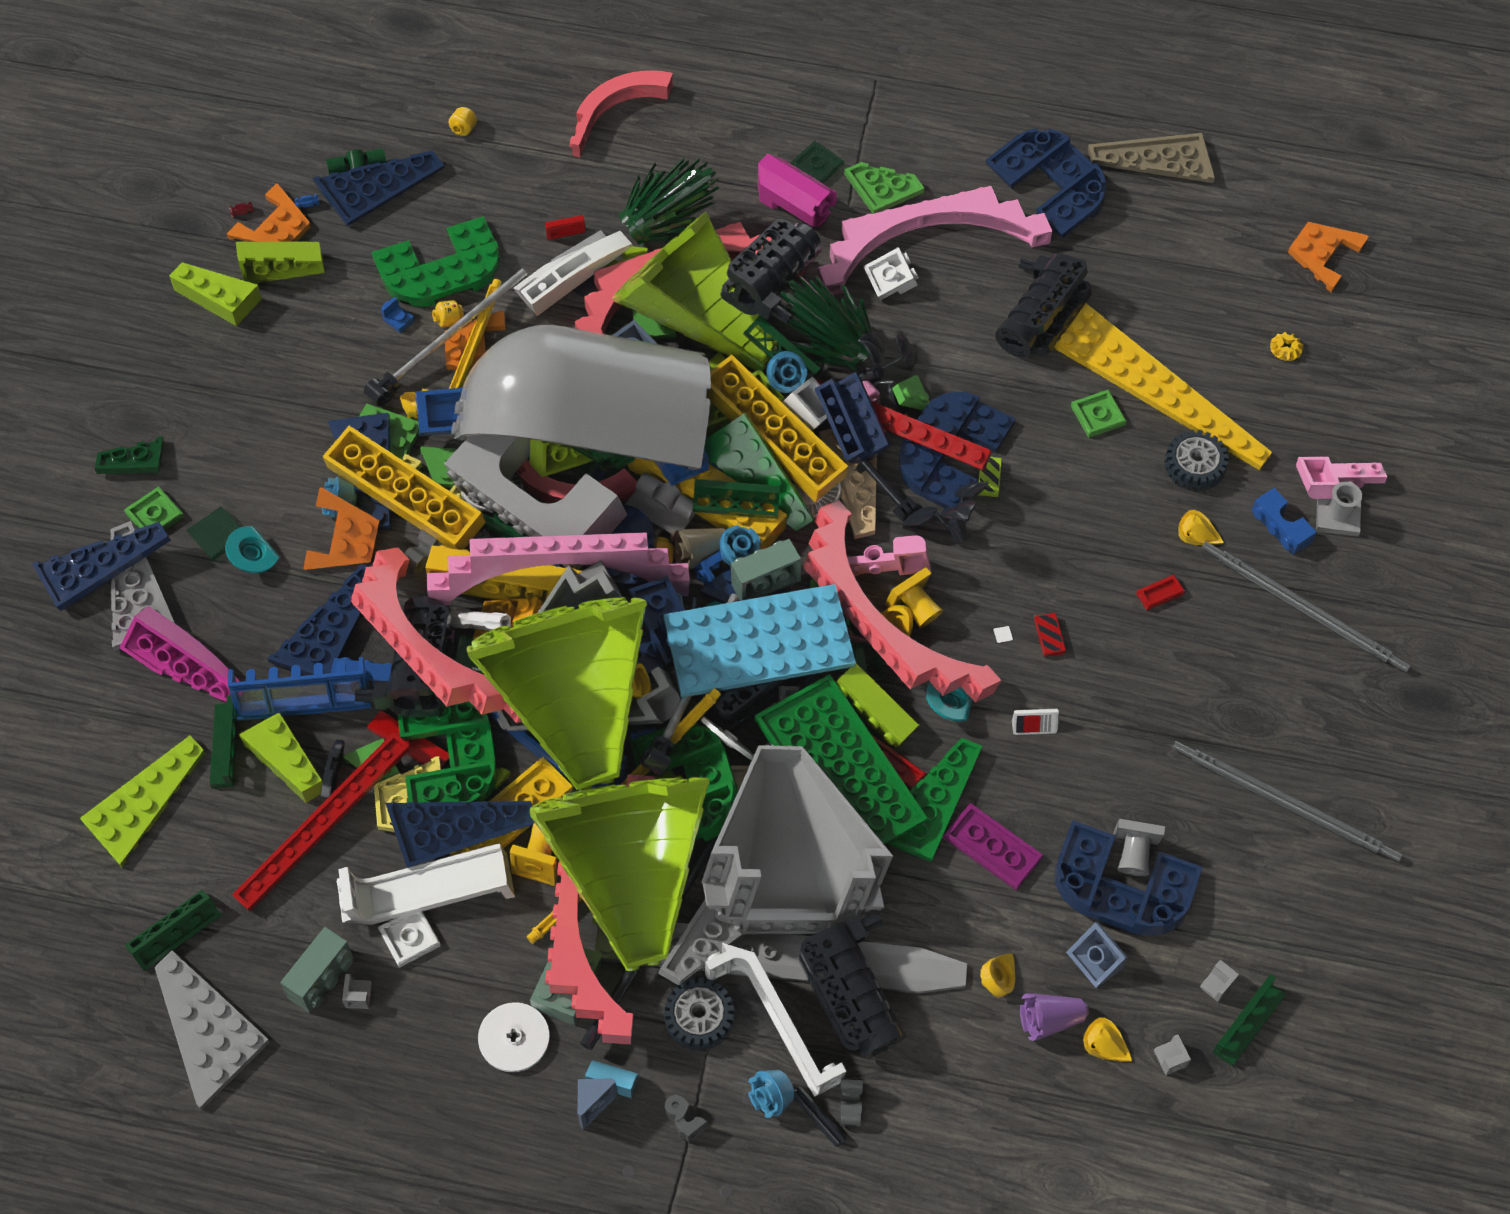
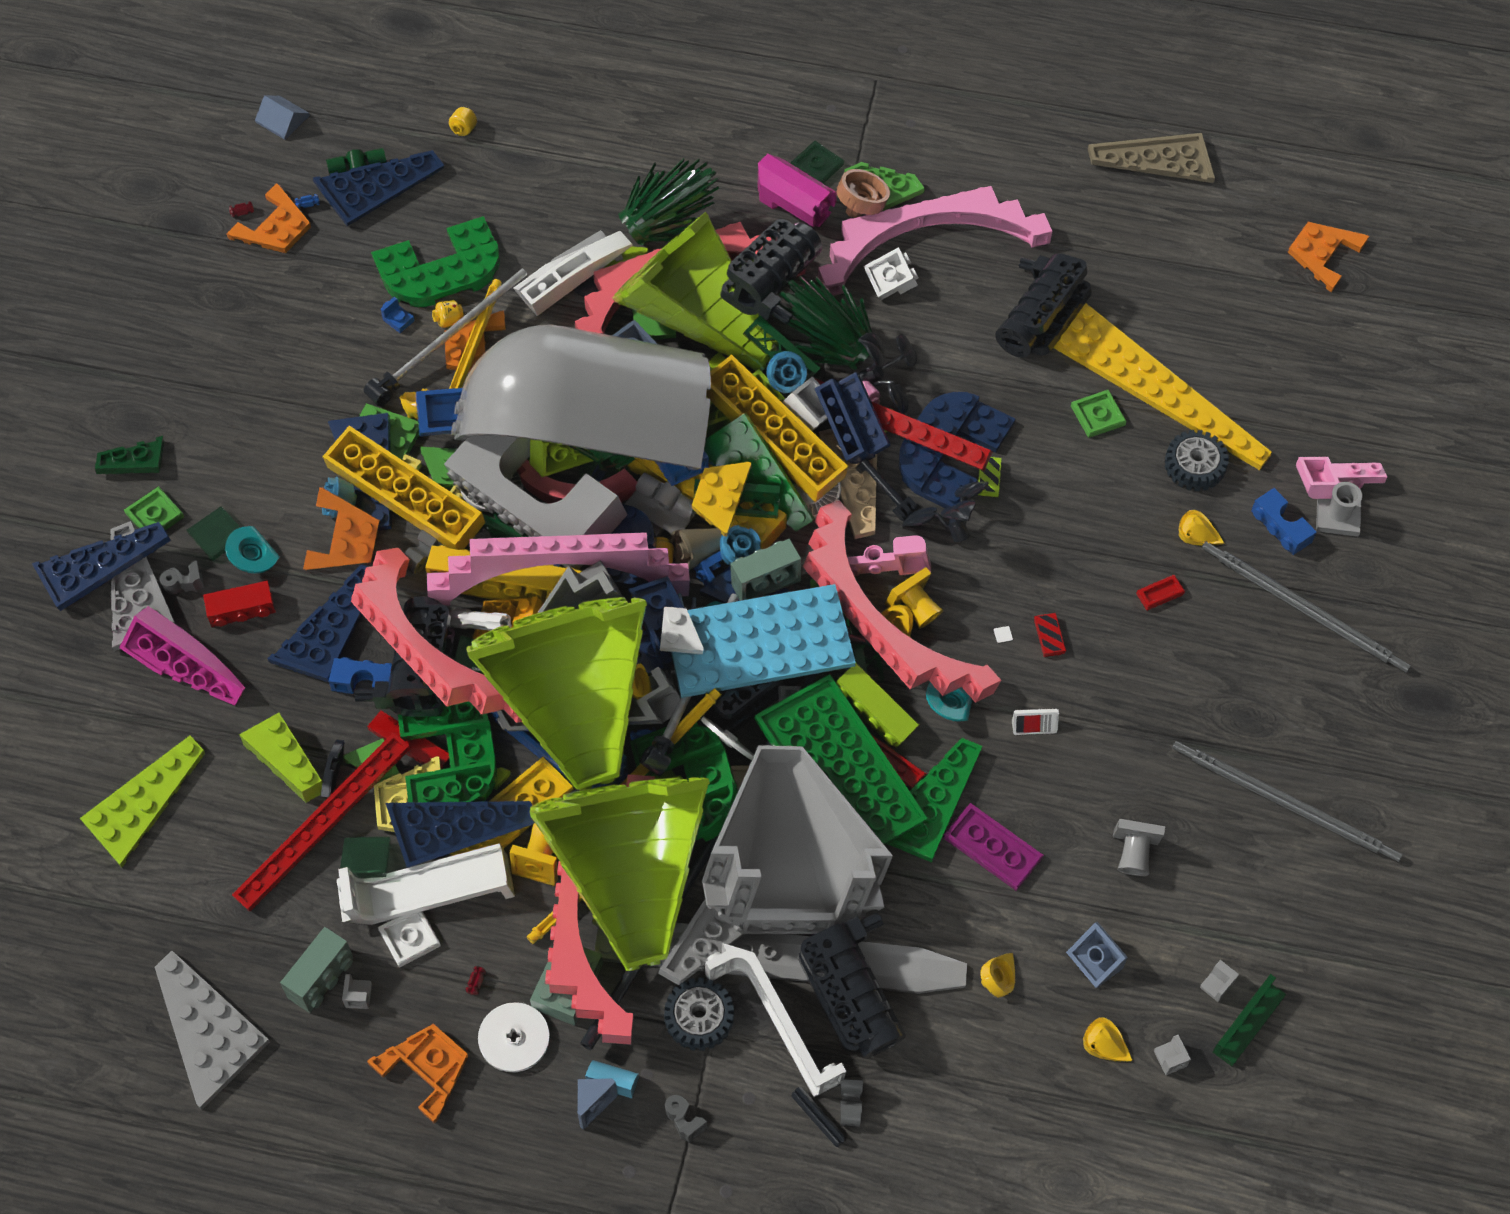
(173, 930): dark green fence -> none
(174, 581): none -> dark grey leg
(216, 292): lime wedge -> none
(223, 745): dark green fence -> none
(239, 604): none -> red brick
(278, 260): lime wedge -> none
(280, 116): none -> sand blue slope
(298, 693): blue window -> none
(366, 856): none -> clear green tile
(433, 1058): none -> orange wing
(475, 980): none -> dark red piece
(565, 227): red tile -> none
(616, 90): coral arch -> none
(679, 632): none -> white wing
(720, 494): none -> yellow wing
(771, 1092): dark azure cone -> none
(862, 193): none -> nougat piece
(911, 393): bright green wing -> none
(1050, 1014): medium lavender cone -> none
(1065, 165): dark blue plate -> none
(1112, 902): dark blue plate -> none
(1286, 353): yellow gear -> none

